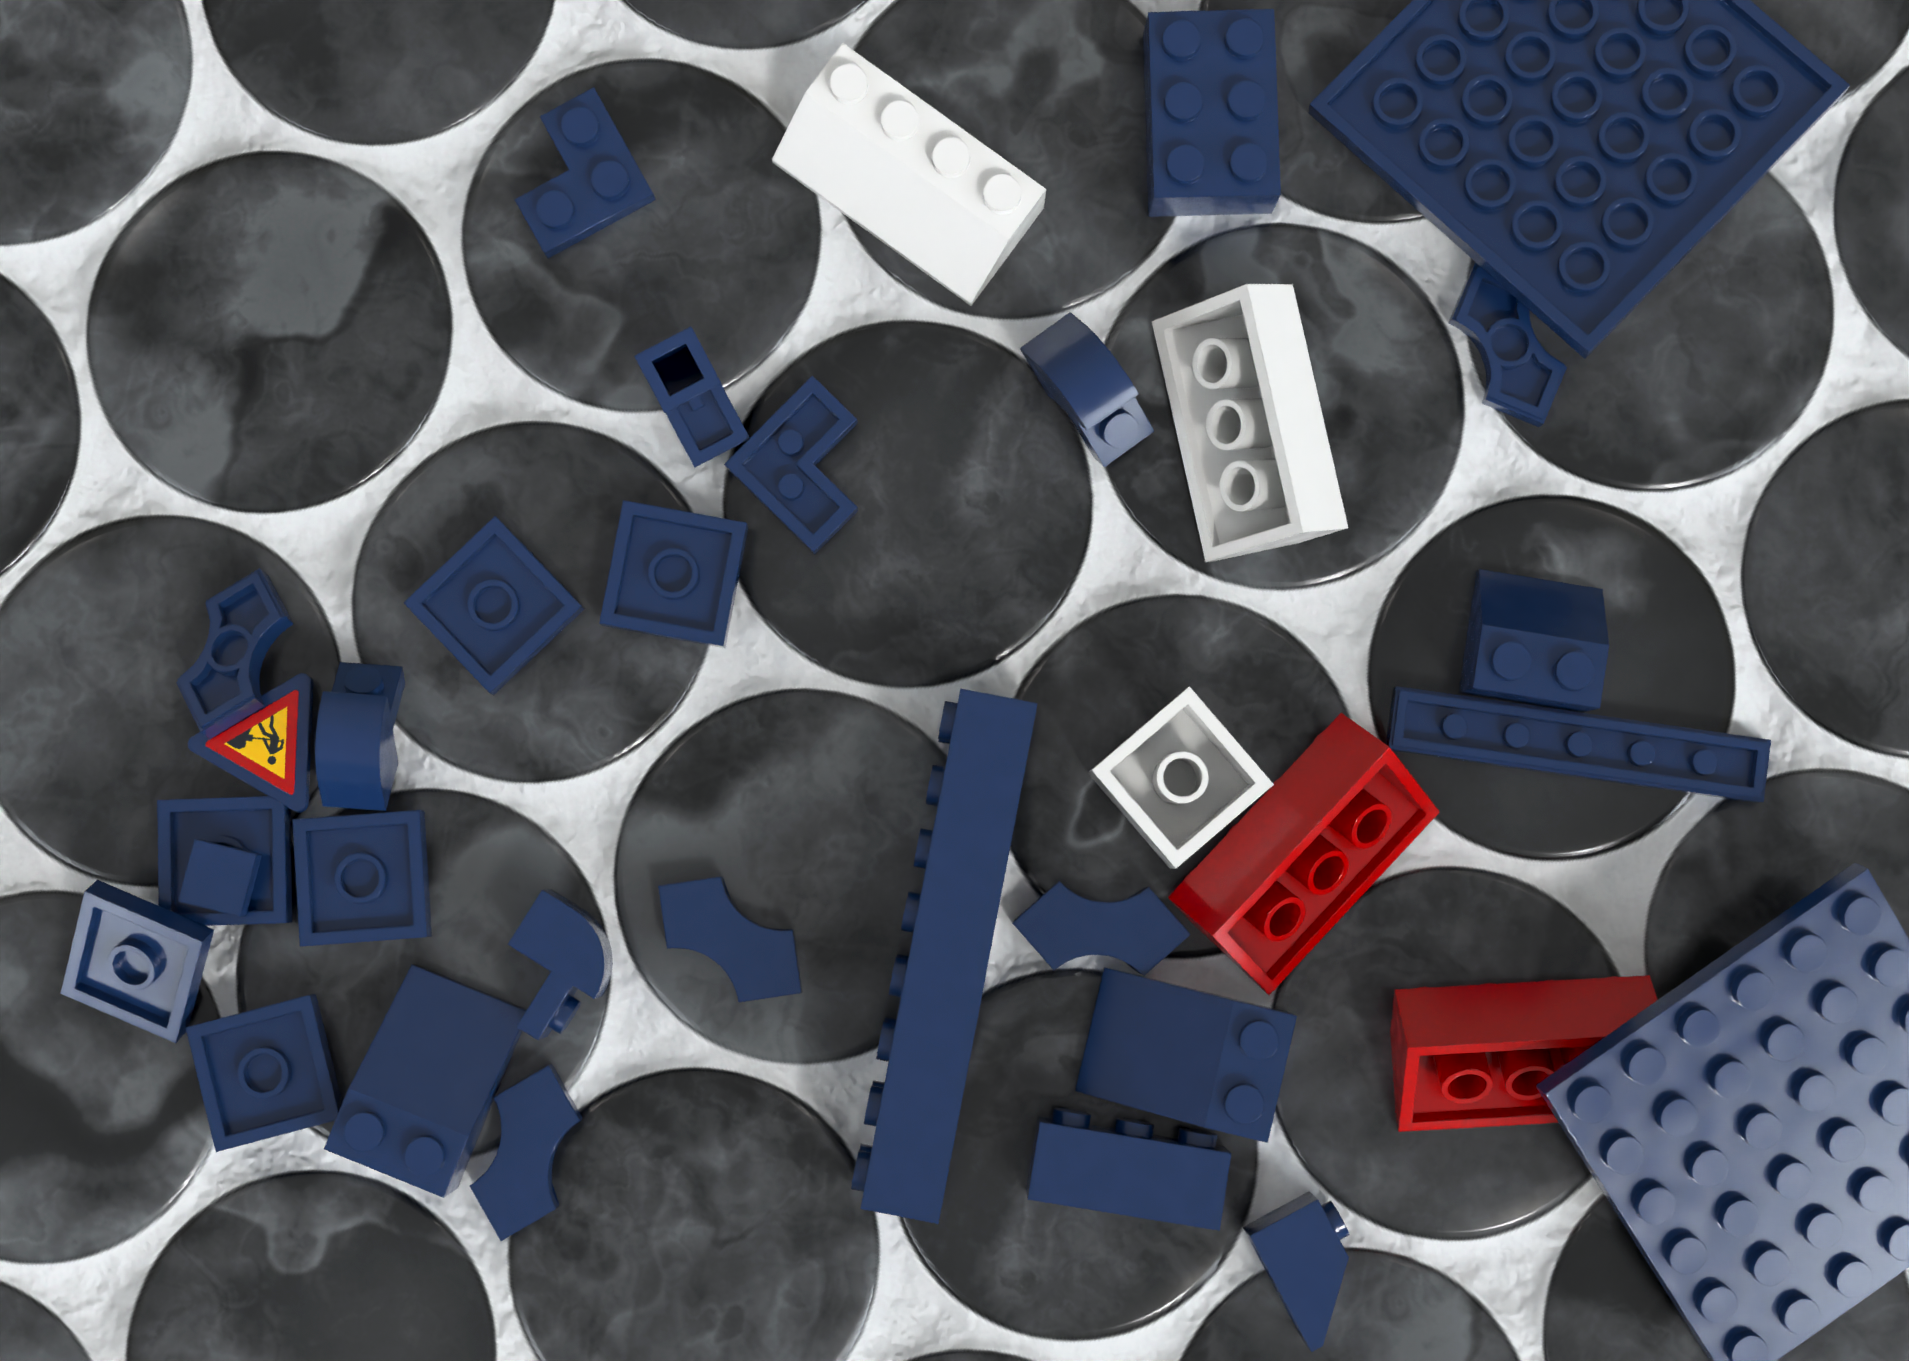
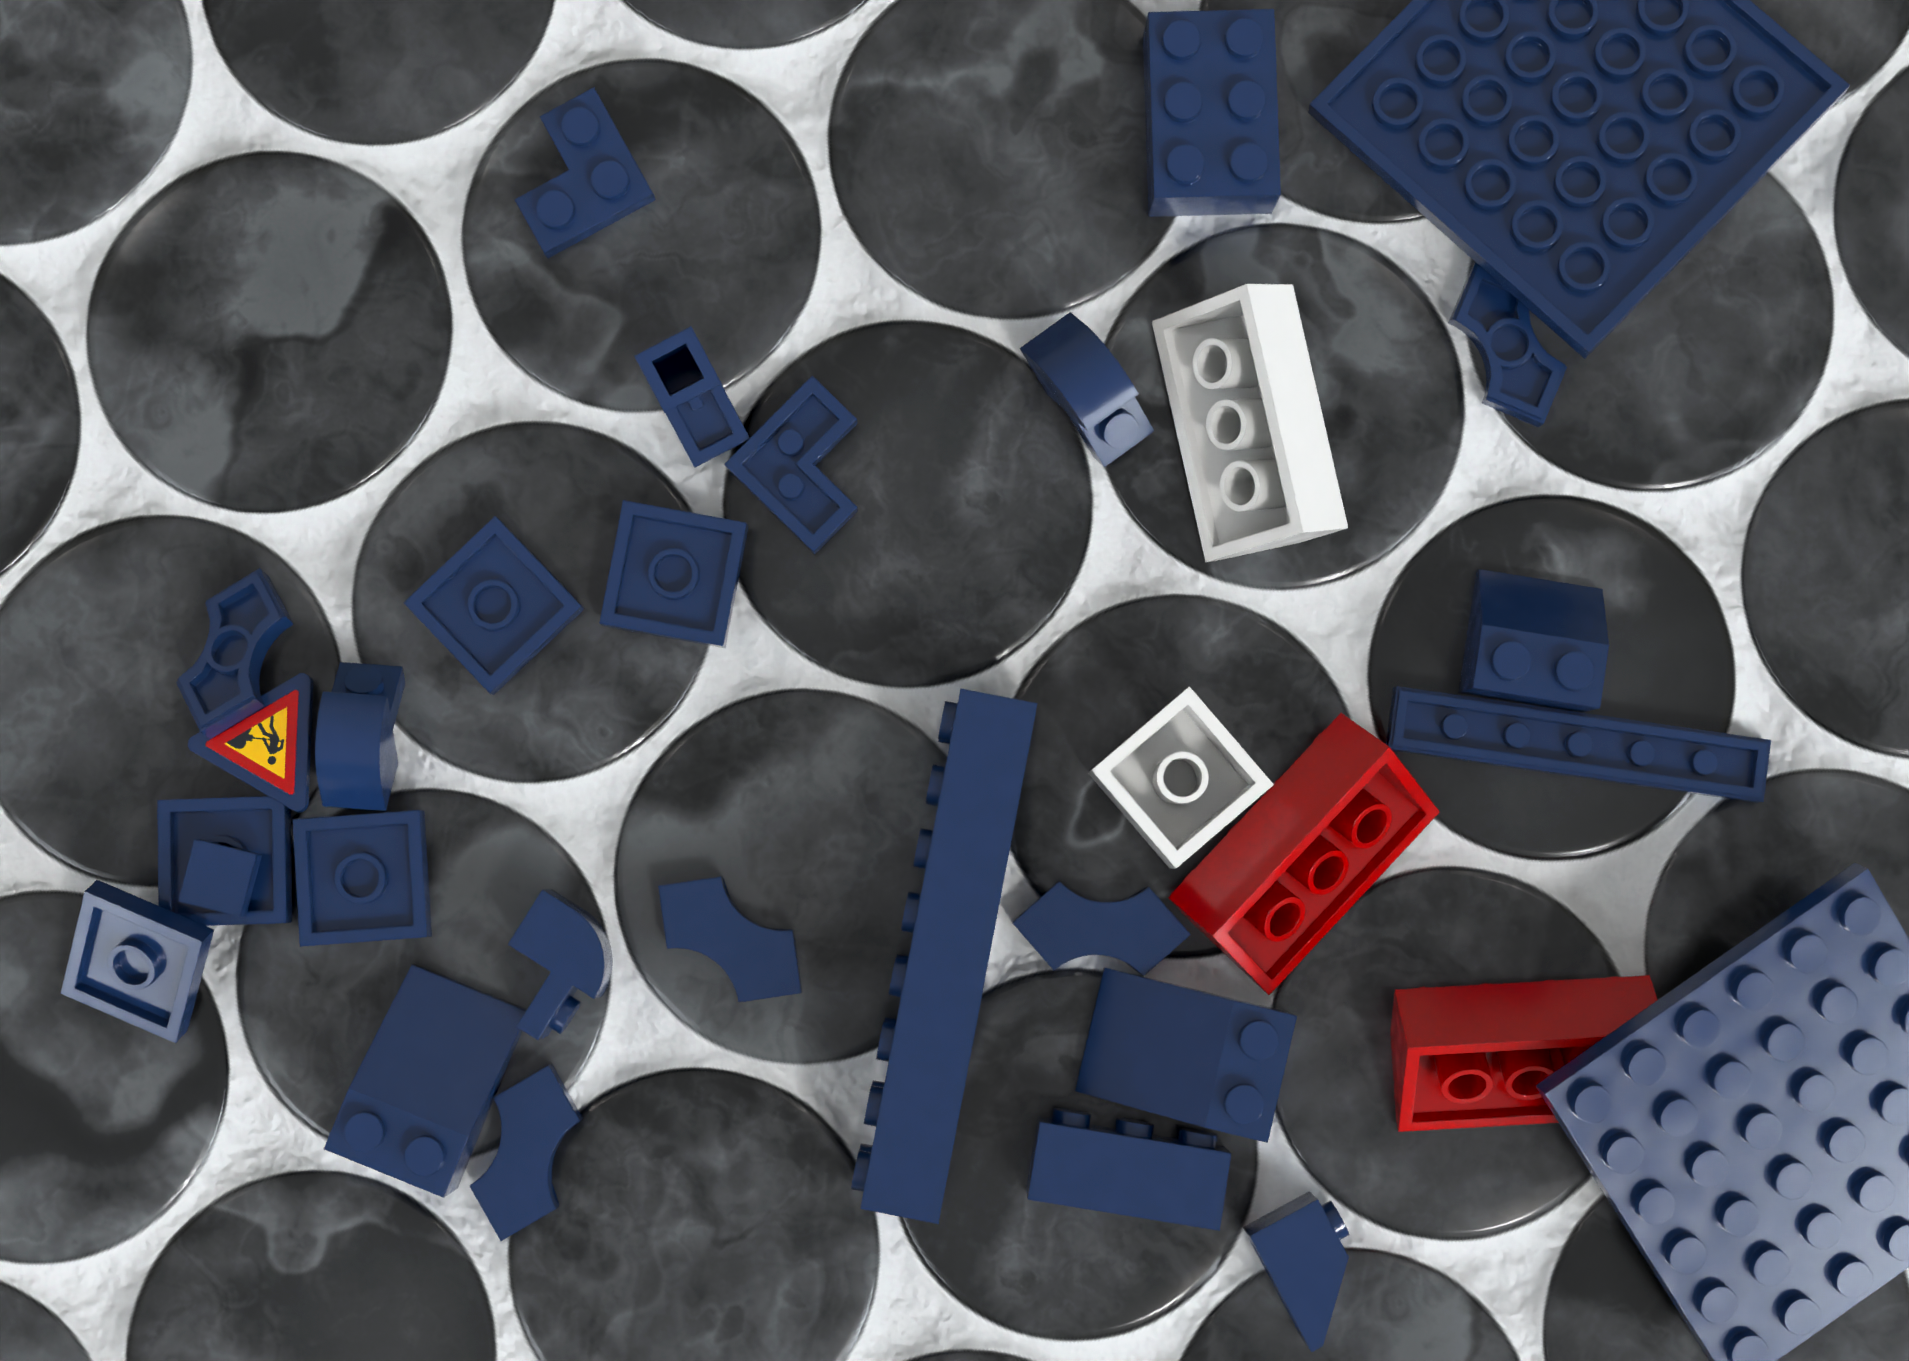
(265, 1072): dark blue plate -> none
(908, 174): white slope -> none

